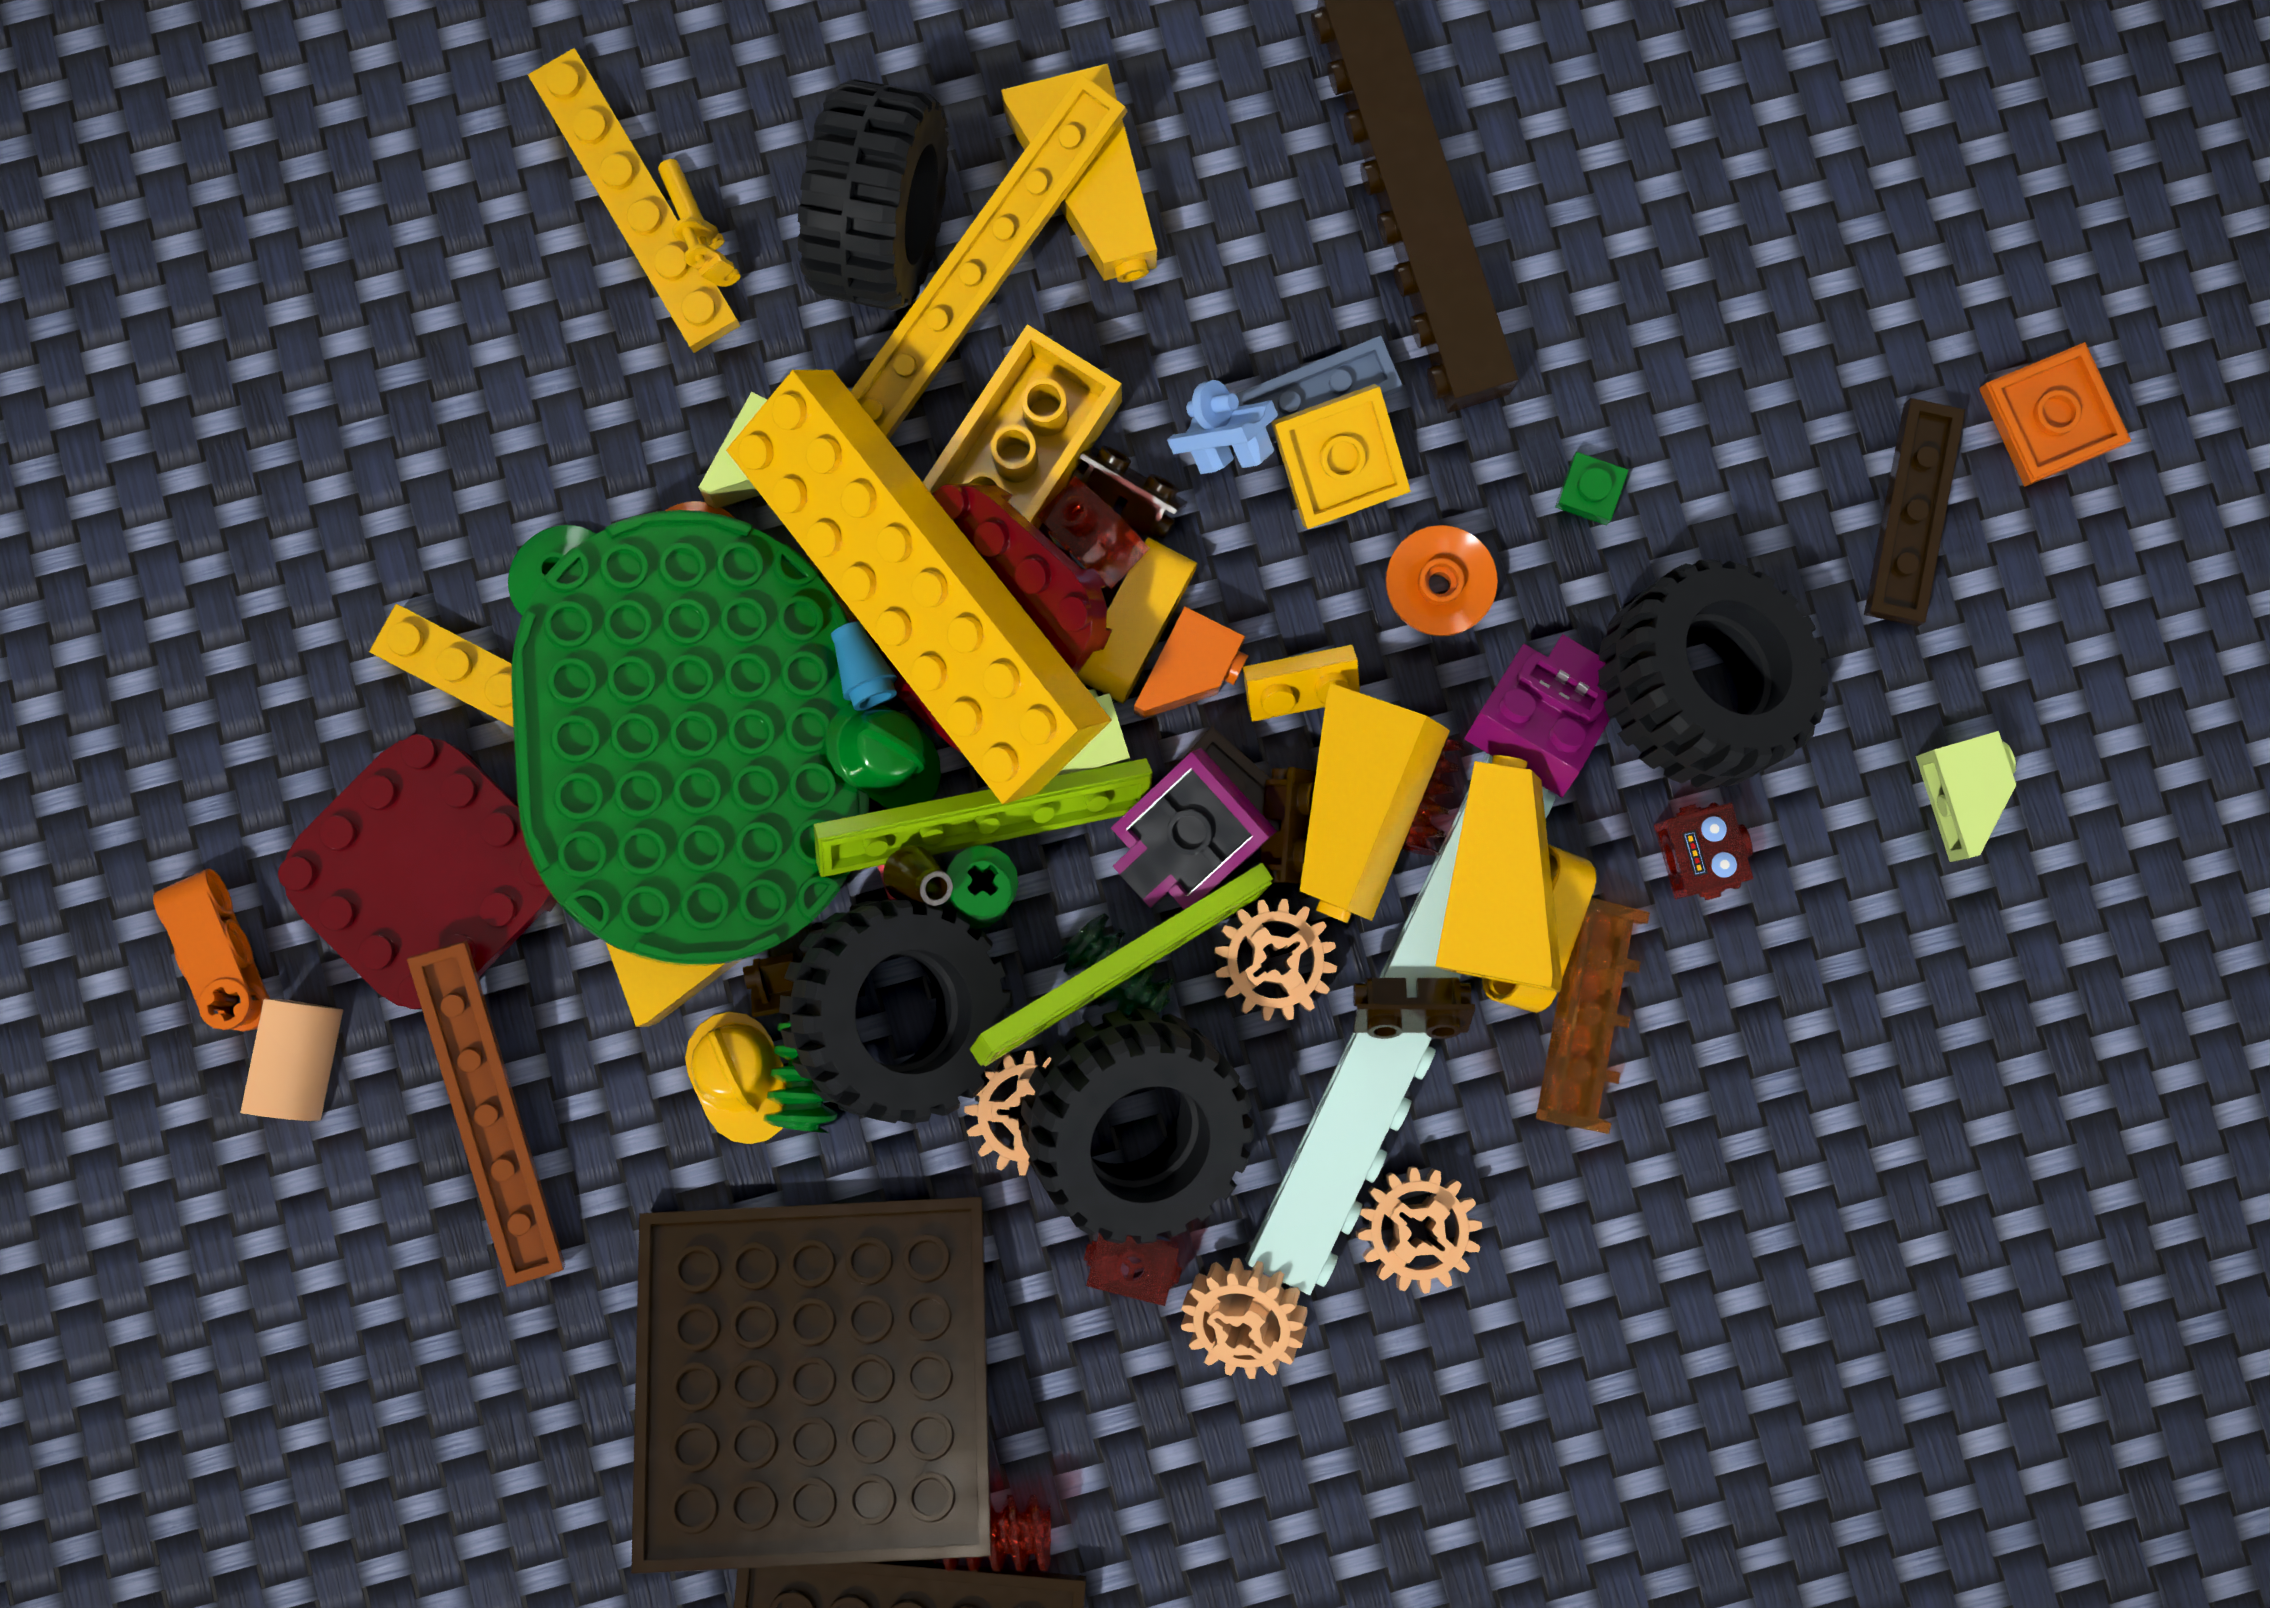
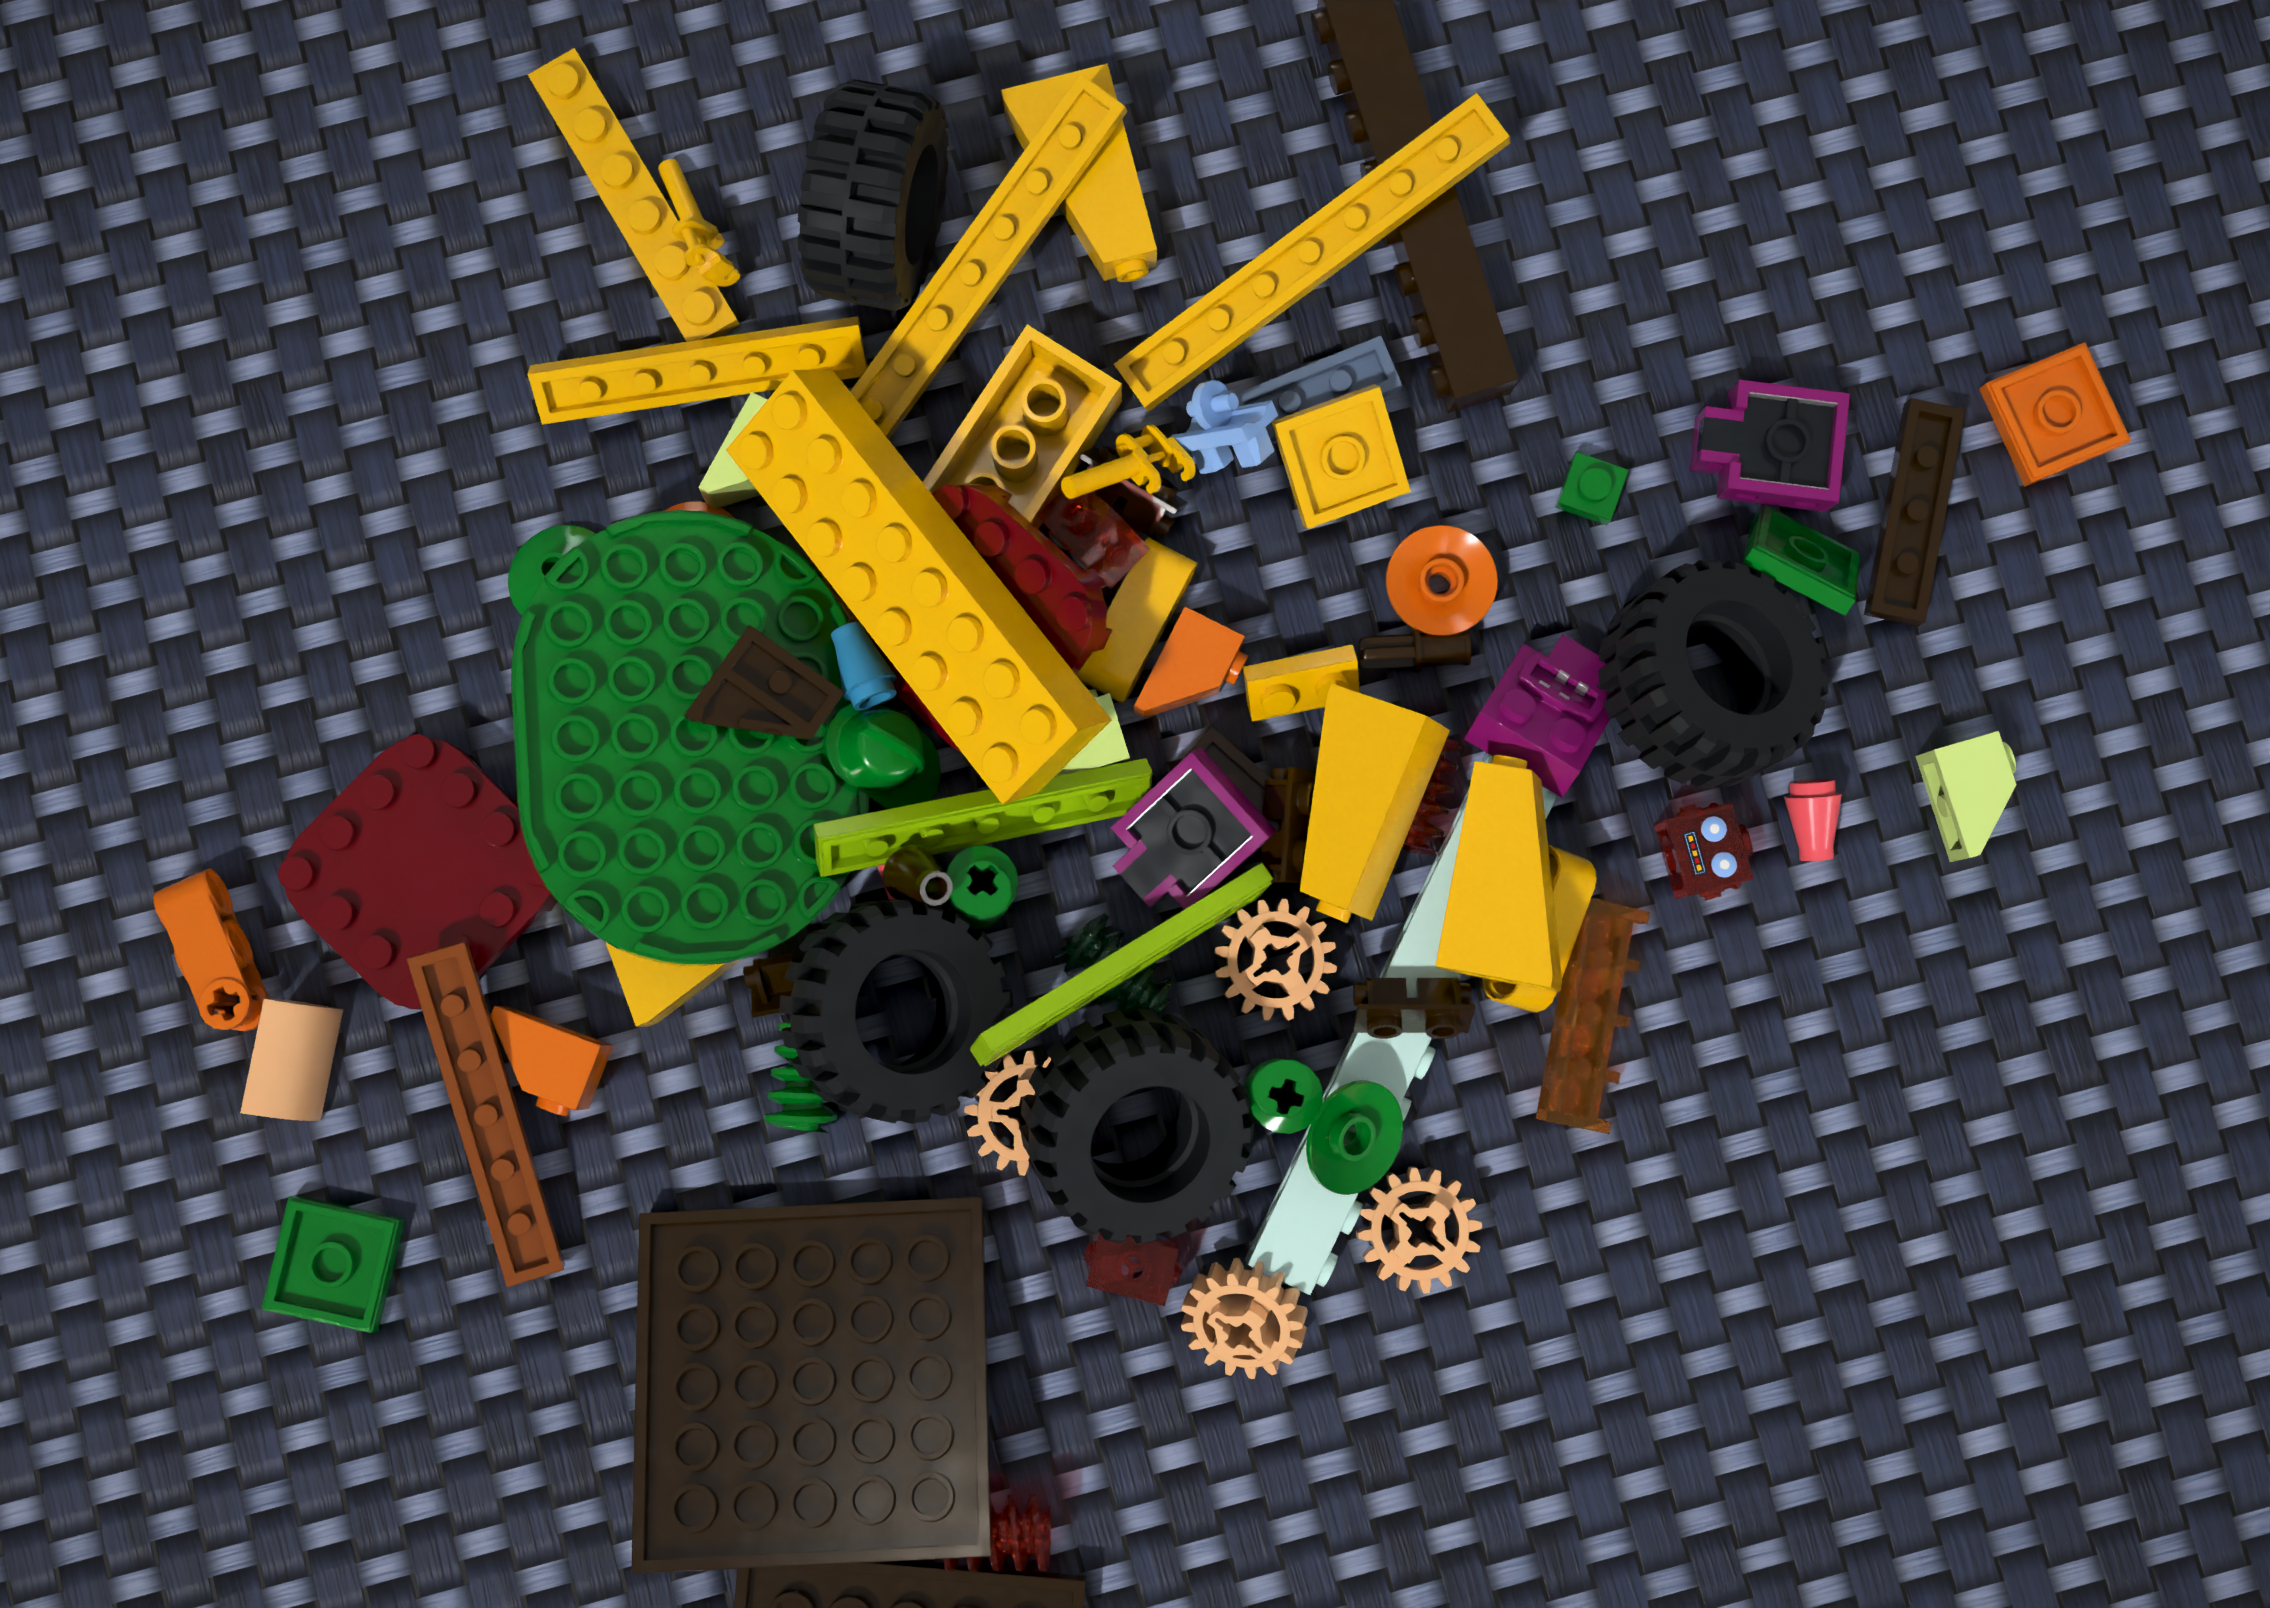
(333, 1264): none -> green tile
(446, 662): yellow plate -> none
(551, 1059): none -> orange slope
(694, 370): none -> yellow plate
(731, 1072): yellow piece -> none
(765, 692): none -> dark brown wing
(1134, 464): none -> yellow piece
(1301, 1081): none -> green piece
(1313, 252): none -> yellow plate
(1354, 1137): none -> green dish
(1414, 650): none -> dark brown axle
(1774, 445): none -> piece
(1803, 559): none -> green tile
(1814, 817): none -> coral cone

